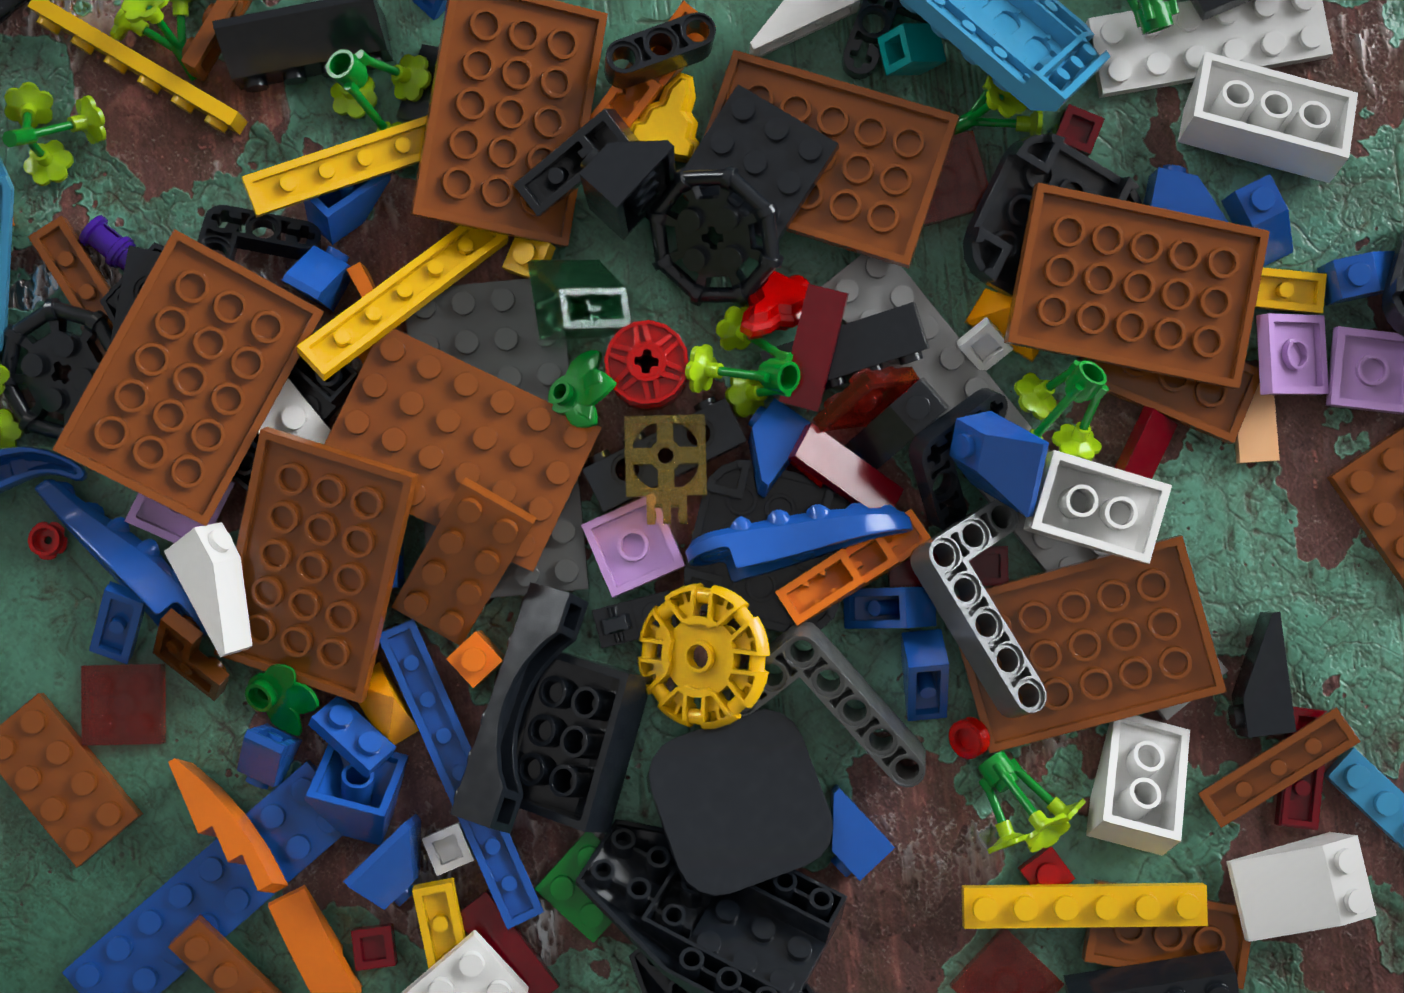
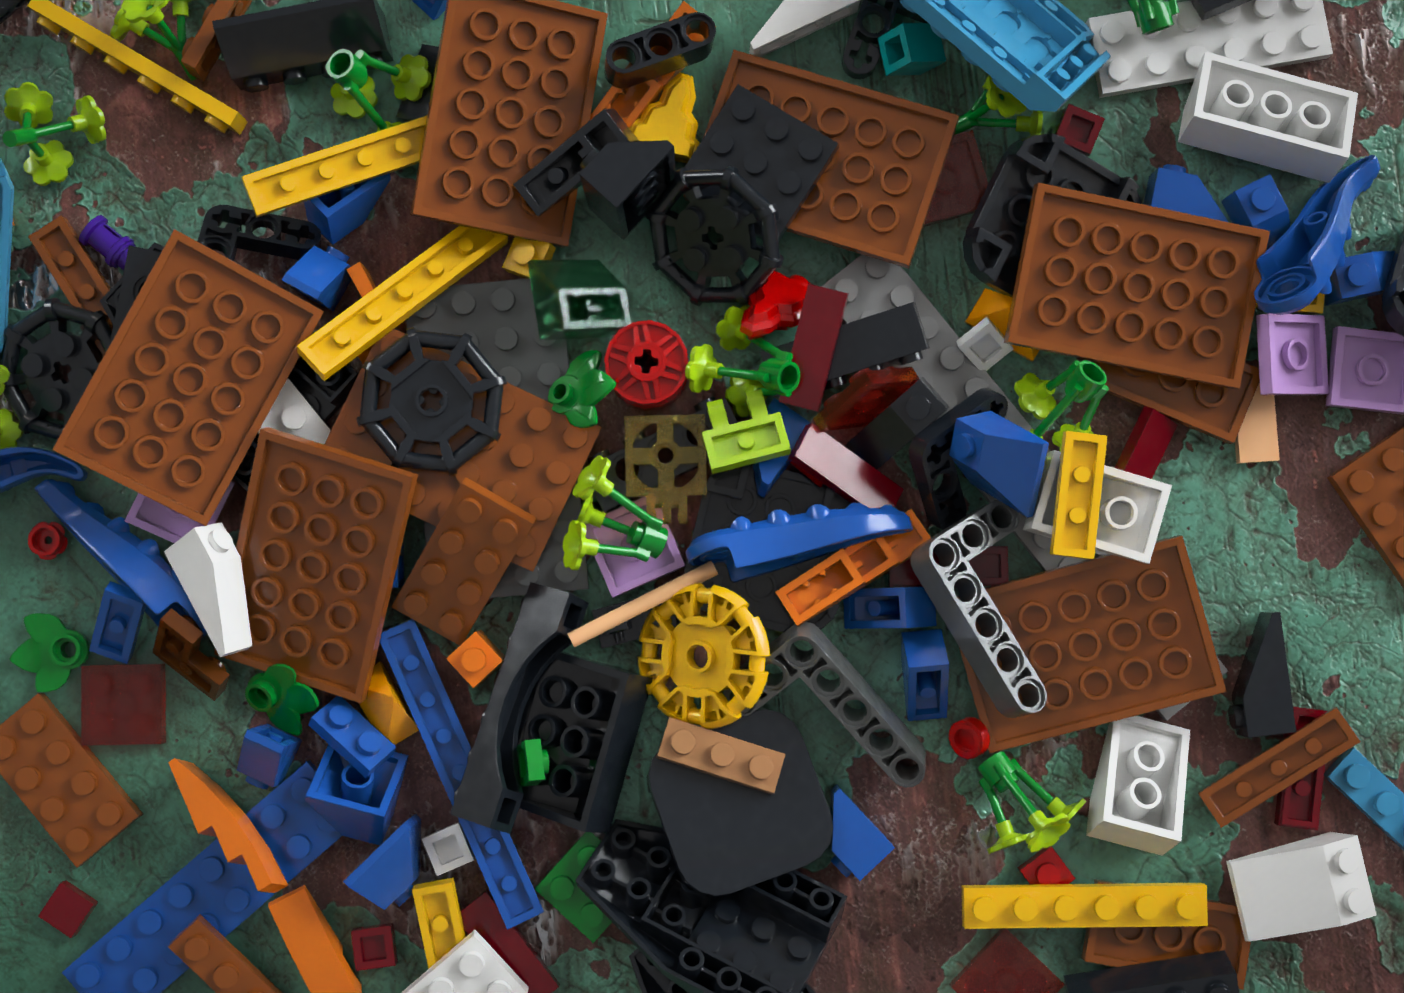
(46, 651): none -> green plate
(68, 909): none -> dark red tile
(433, 377): none -> black plate
(532, 762): none -> green plate
(641, 604): none -> light nougat bar
(645, 537): none -> plant
(721, 755): none -> medium nougat plate
(745, 441): none -> lime plate
(1078, 495): none -> yellow plate
(1309, 251): none -> blue animal

